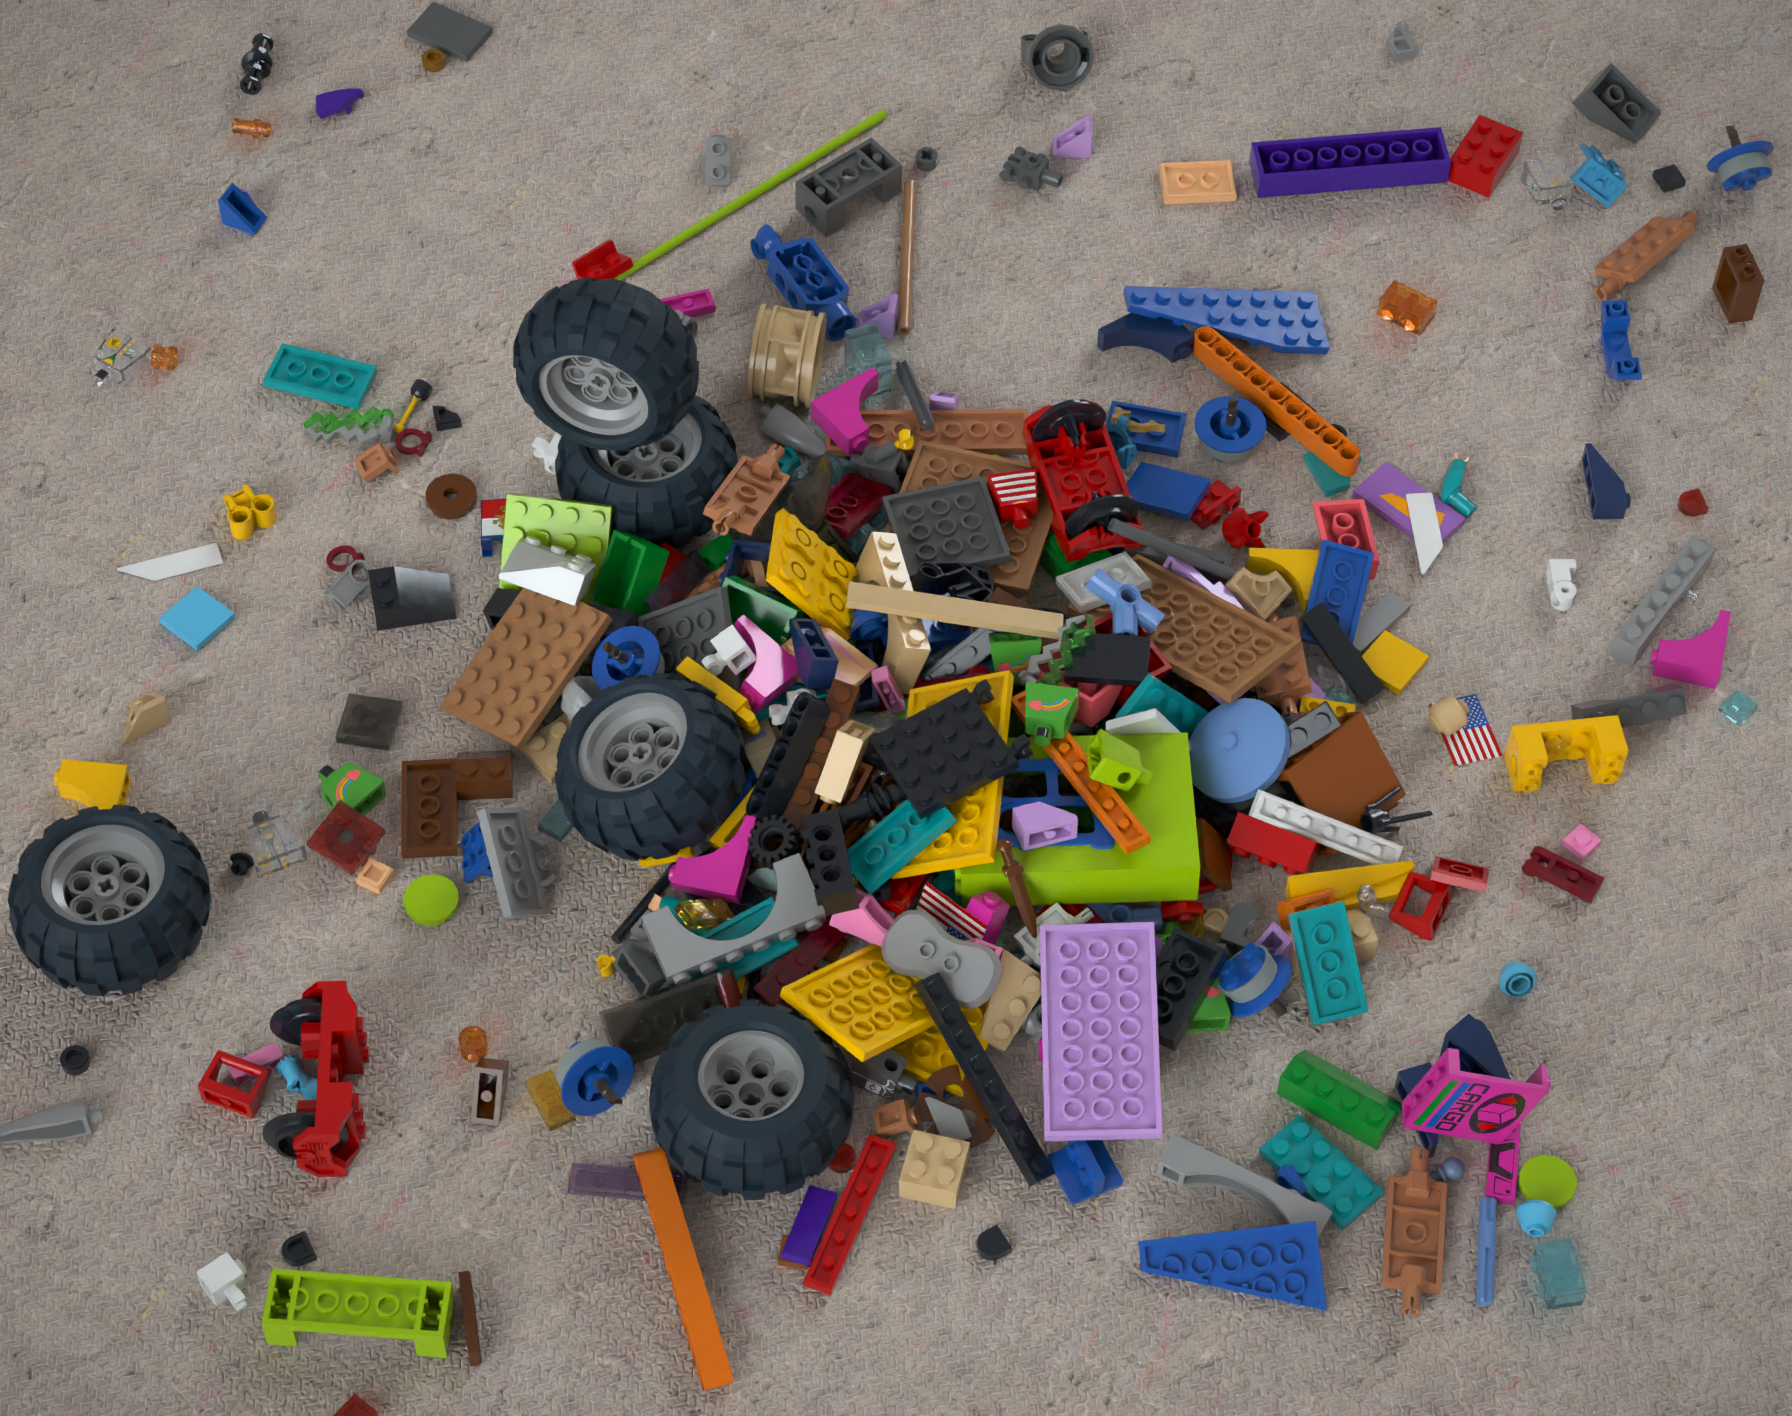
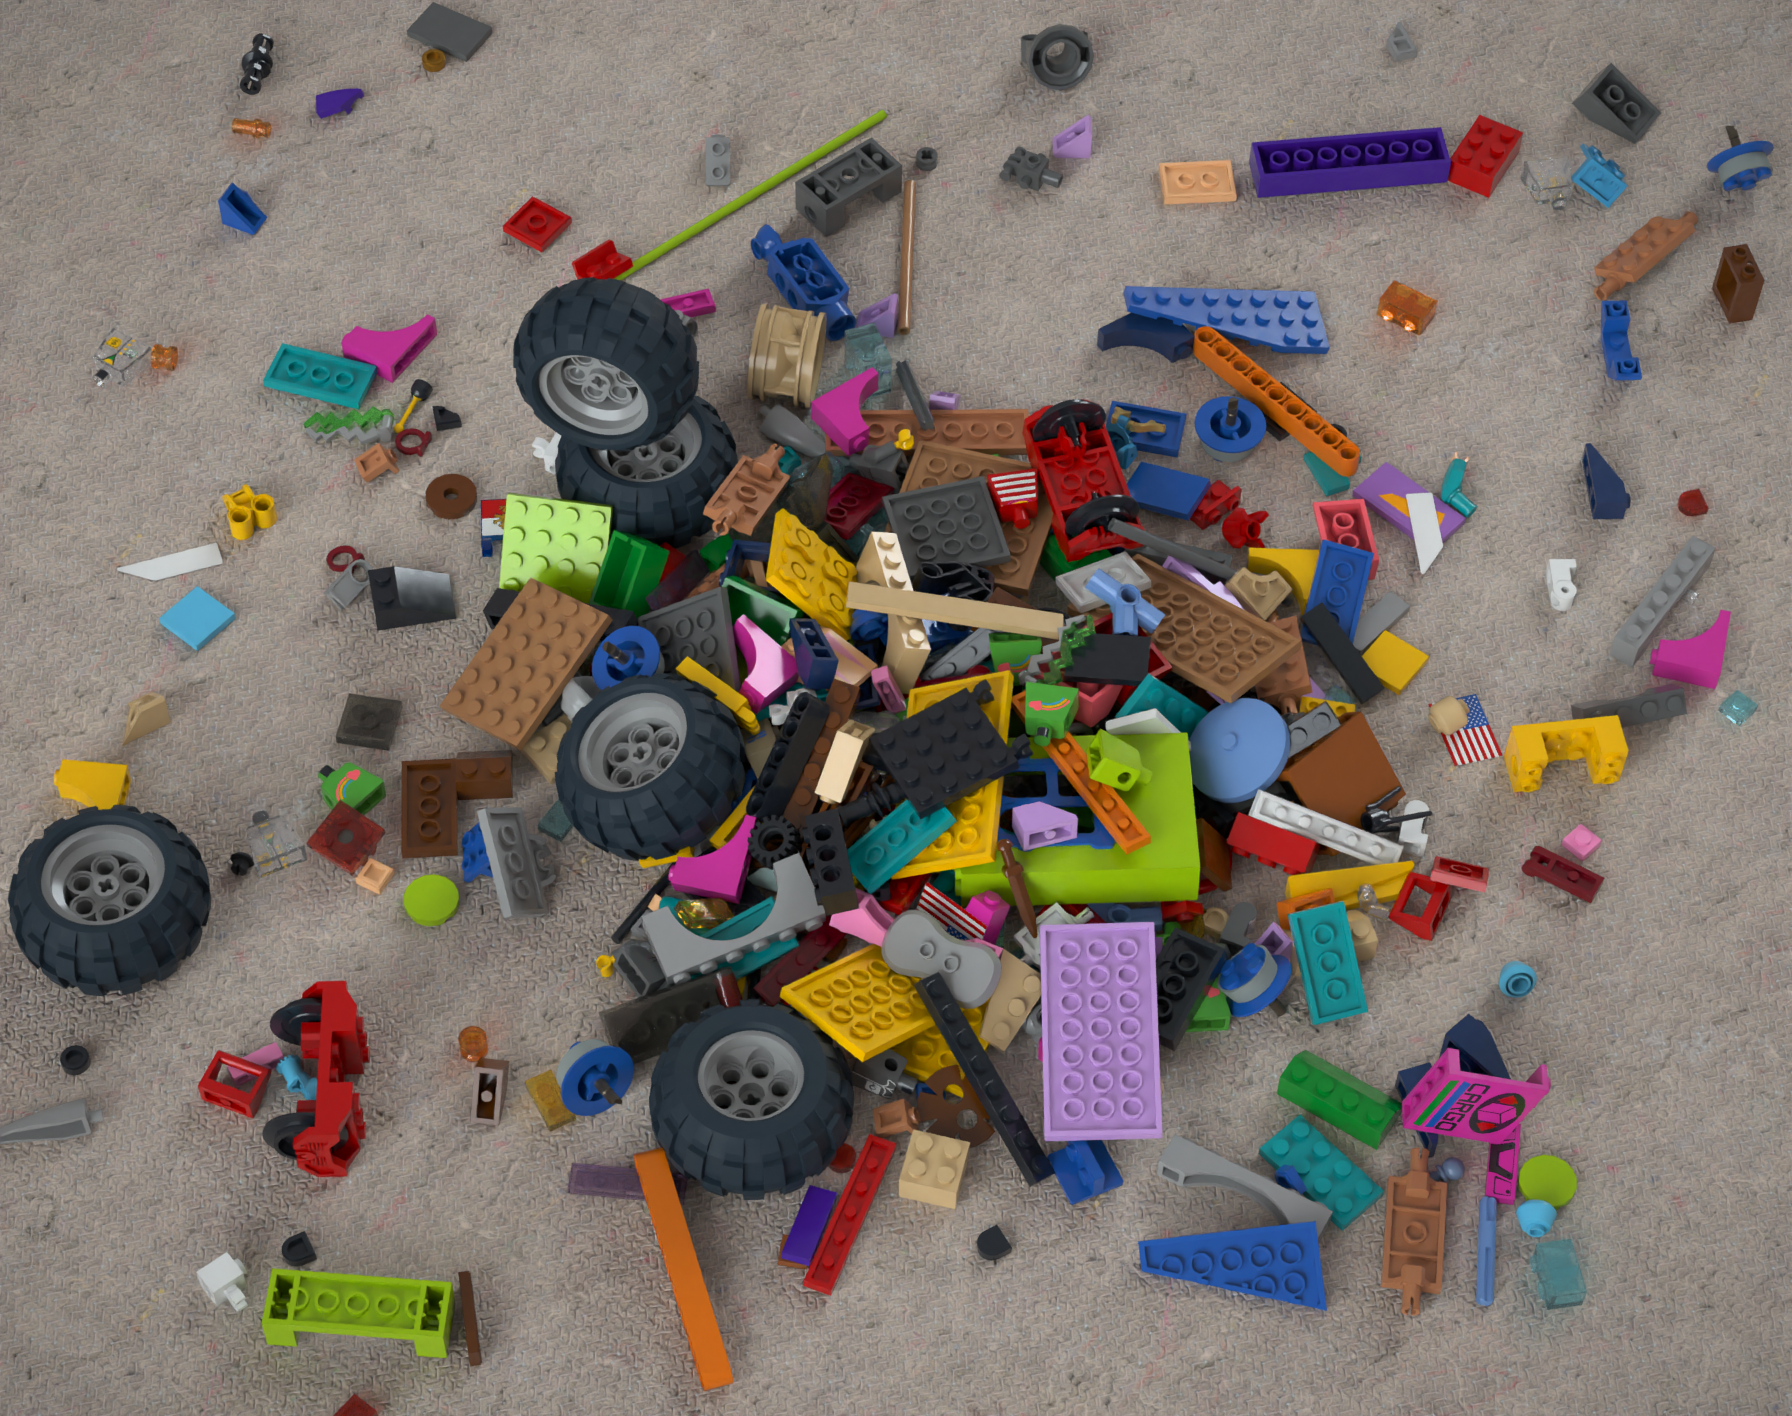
(391, 349): none -> dark pink arch
(537, 224): none -> red plate
(548, 570): white slope -> none
(731, 652): white brick -> none
(948, 1120): light grey tile -> none
(1410, 833): none -> white leg
(1669, 178): black tile -> none

